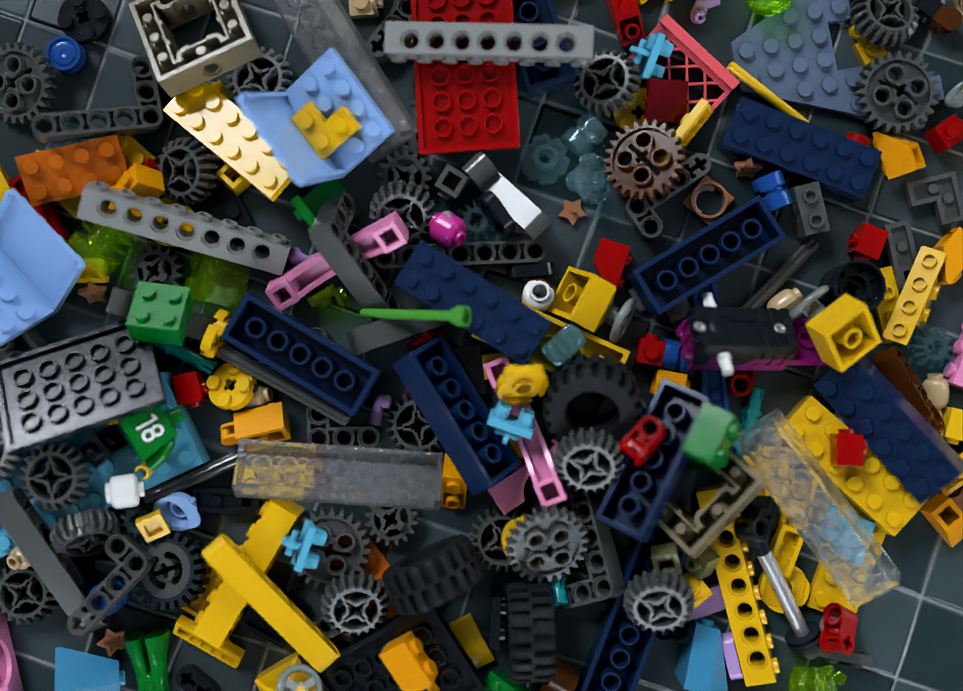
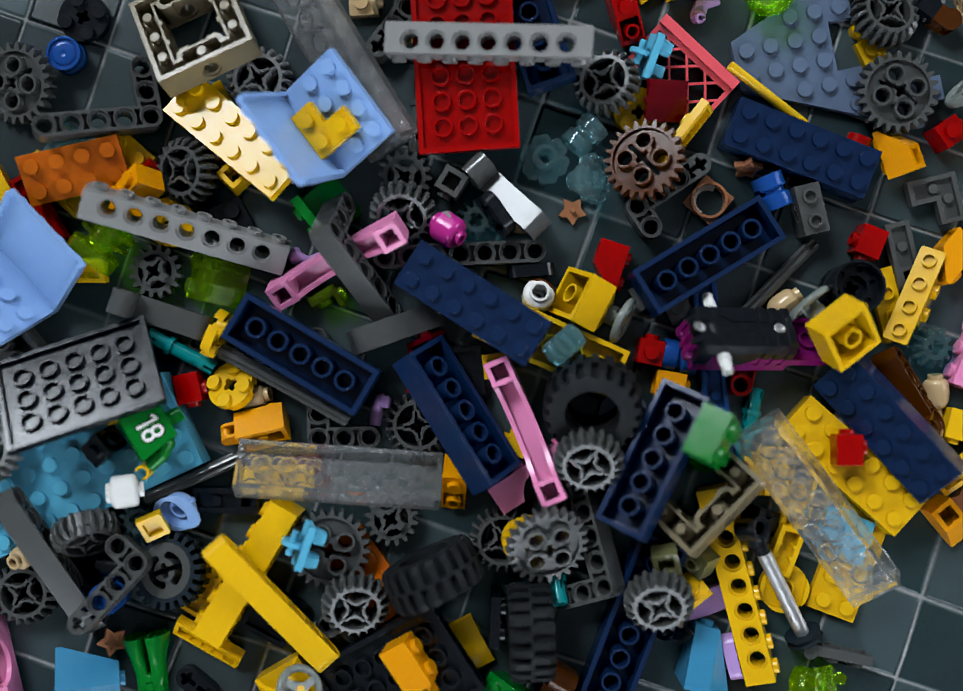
(56, 456): dark grey gear -> none
(93, 293): nougat piece -> none
(160, 313): green brick -> none
(459, 315): bright green piece -> none
(510, 425): medium azure hips -> none
(522, 383): yellow plate -> none
(642, 441): red piece -> none
(839, 628): red piece -> none

